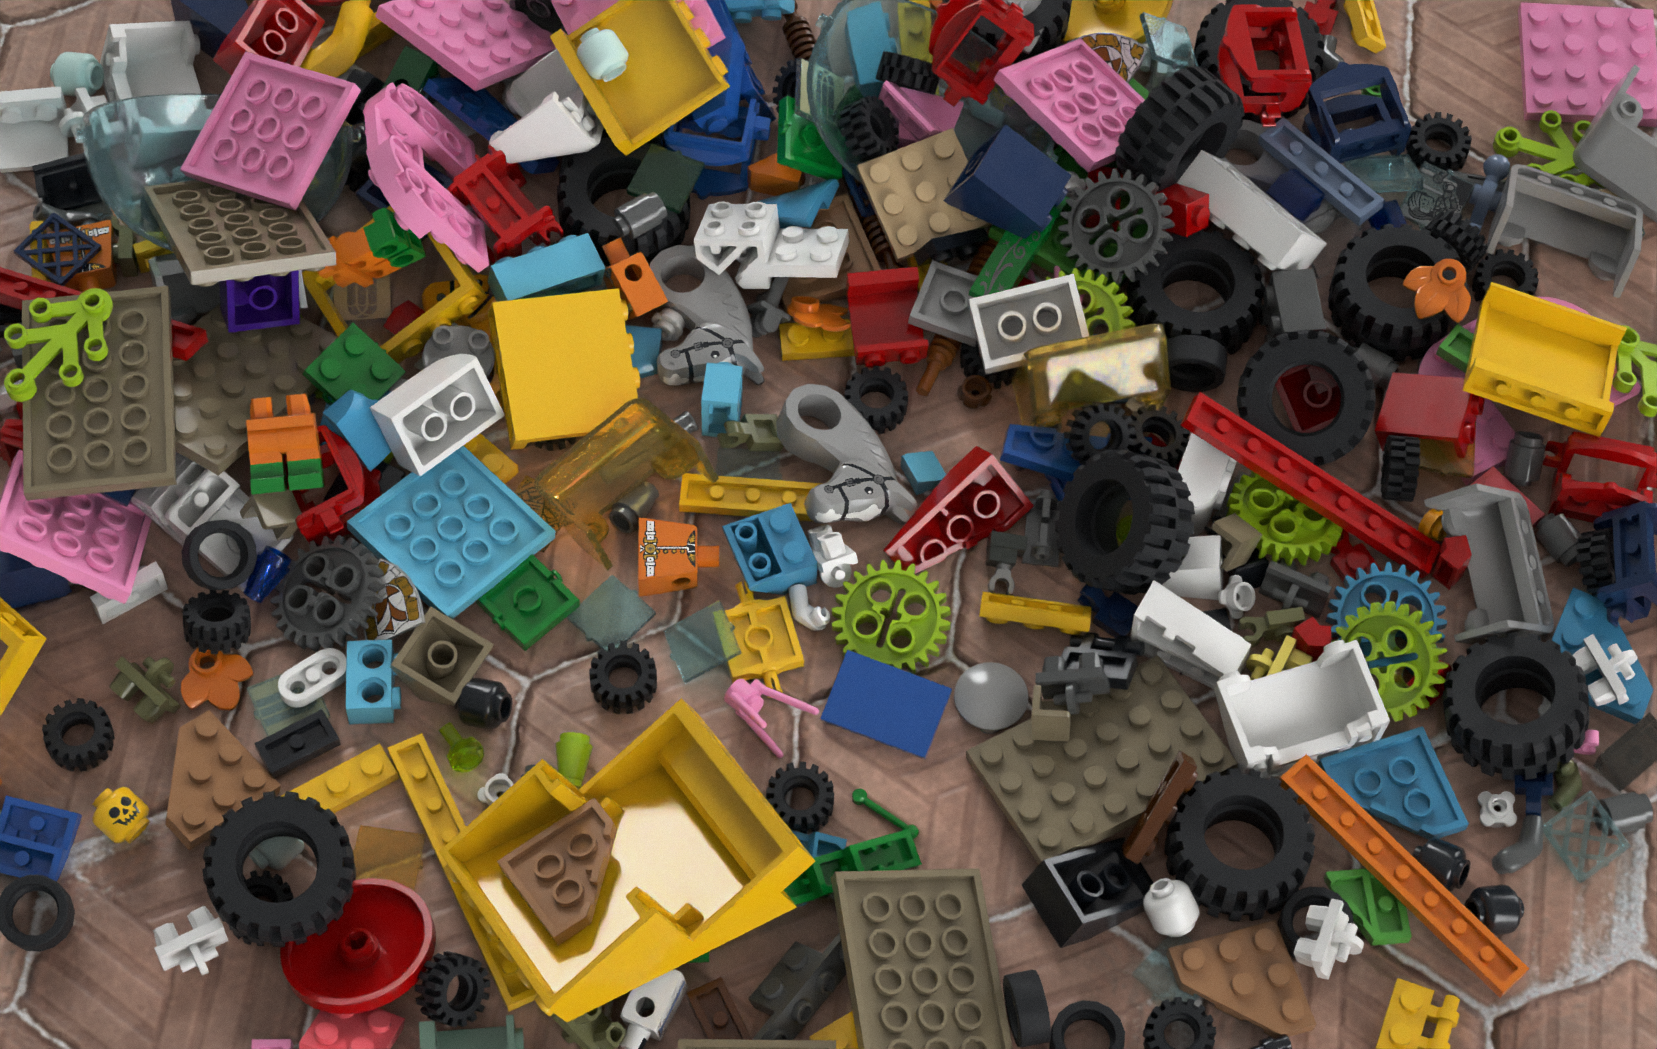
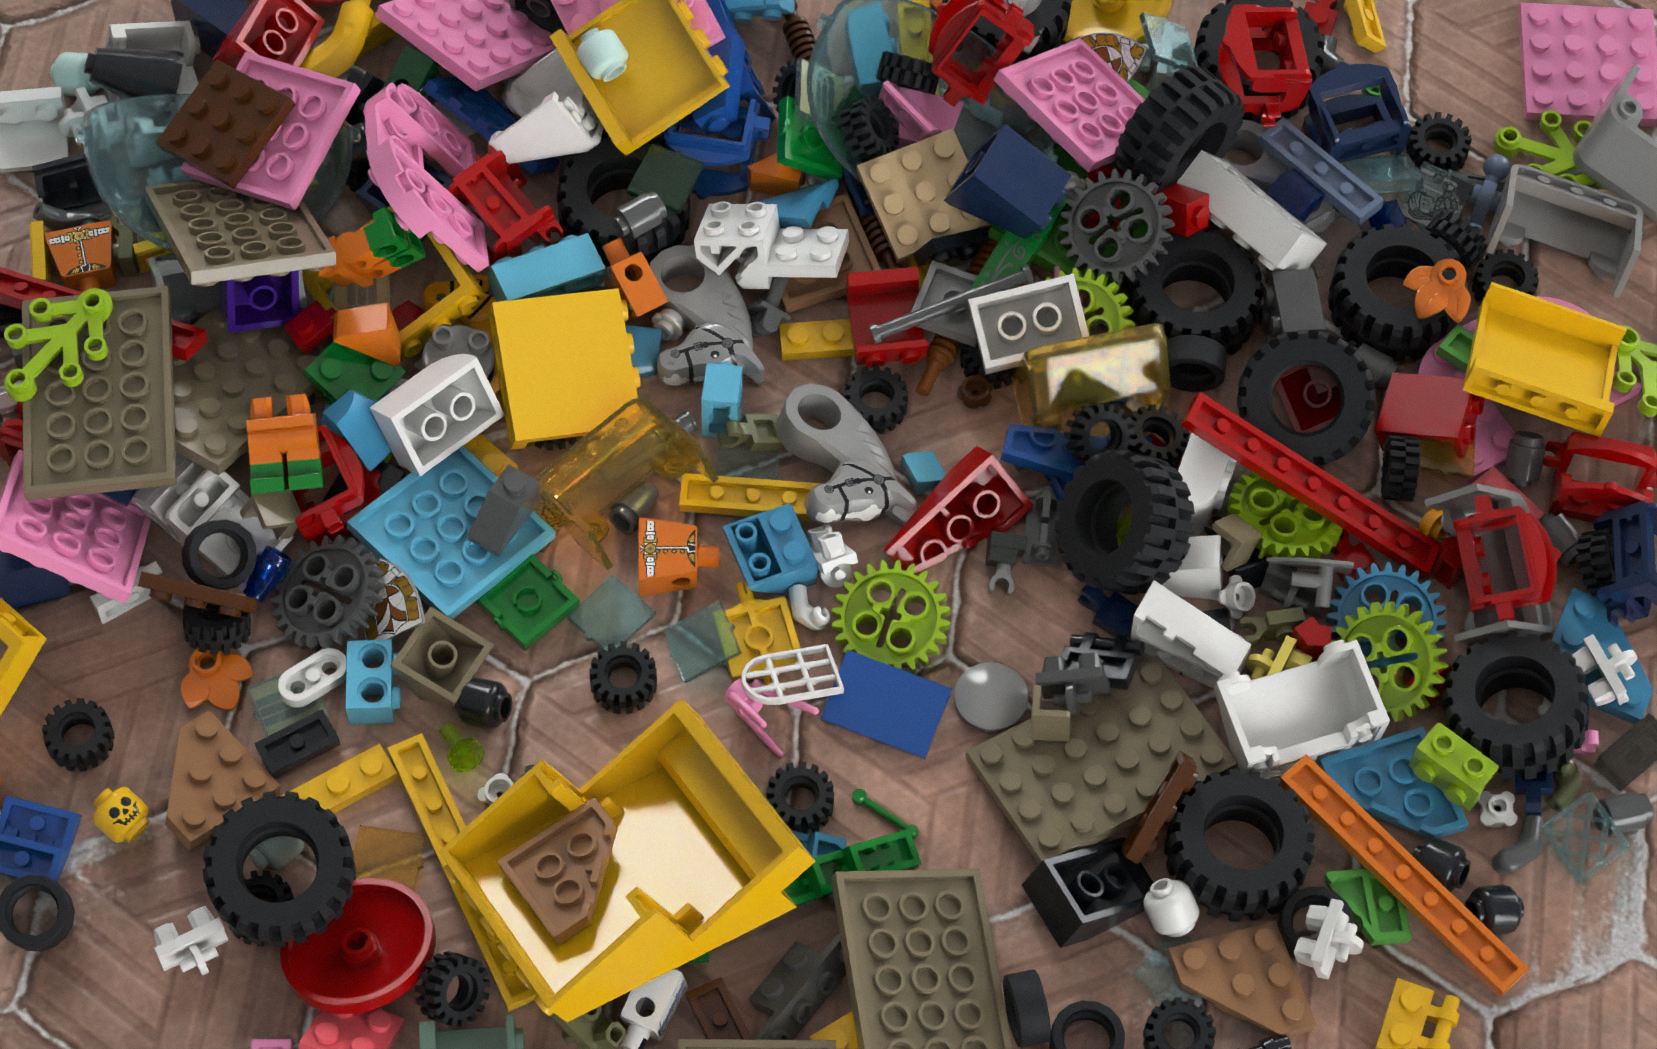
(73, 232): dark blue window -> none
(134, 71): none -> black cone
(156, 698): olive hips -> none
(197, 595): none -> reddish brown plate
(225, 123): none -> reddish brown plate
(311, 326): none -> red bracket
(369, 331): none -> orange slope
(504, 510): none -> dark grey slope
(573, 756): lime cone -> none
(806, 680): none -> white window
(811, 314): orange plate -> none
(949, 305): none -> dark grey bar
(1035, 613): yellow plate -> none
(1321, 581): none -> light grey shield
(1452, 766): none -> lime bracket
(1538, 552): none -> red animal

